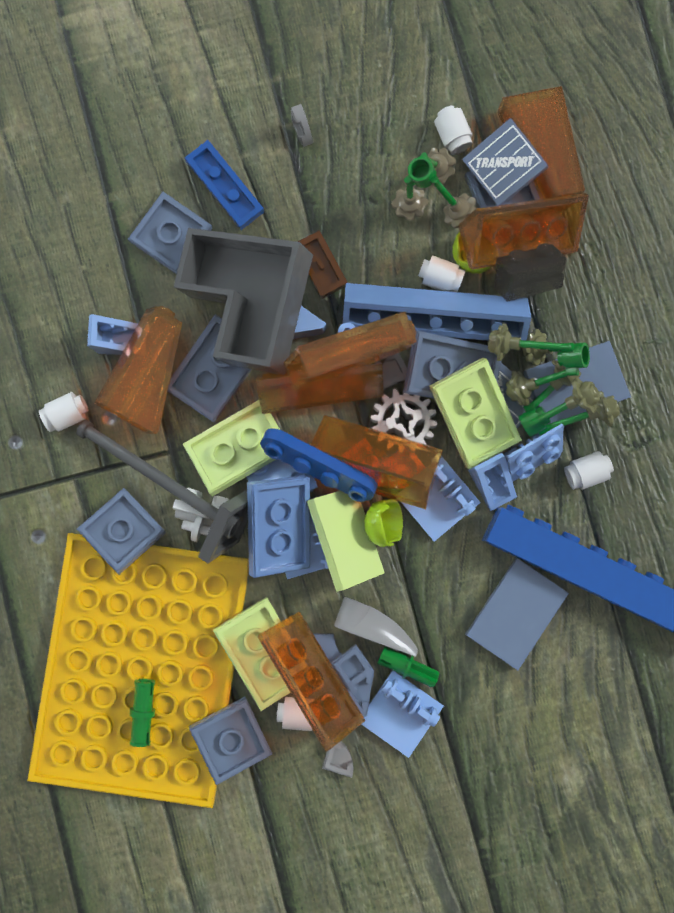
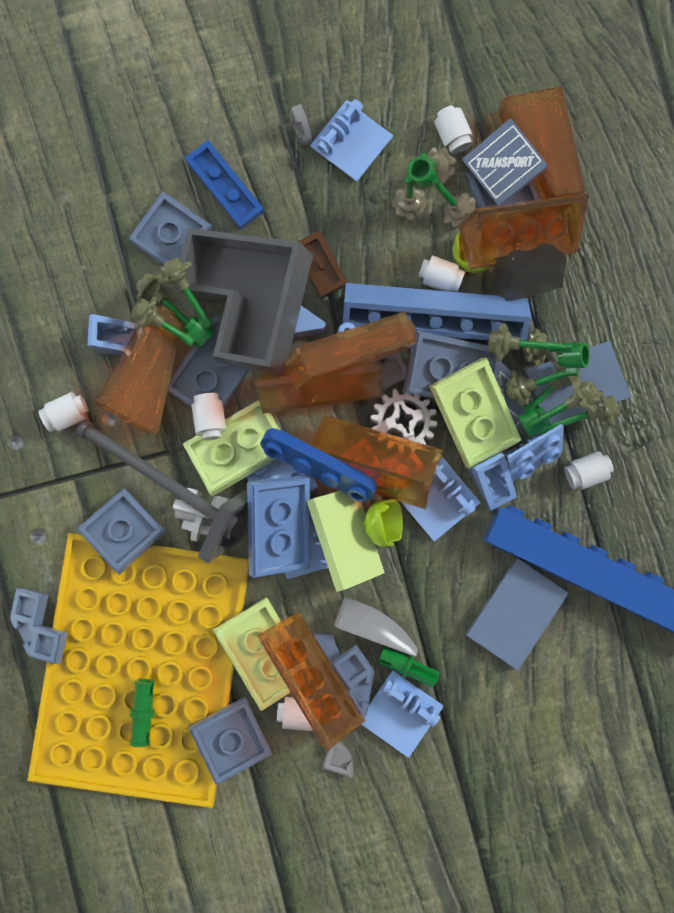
(27, 617): none -> sand blue tile
(150, 289): none -> olive plant
(208, 416): none -> white brick
(351, 140): none -> light blue hinge

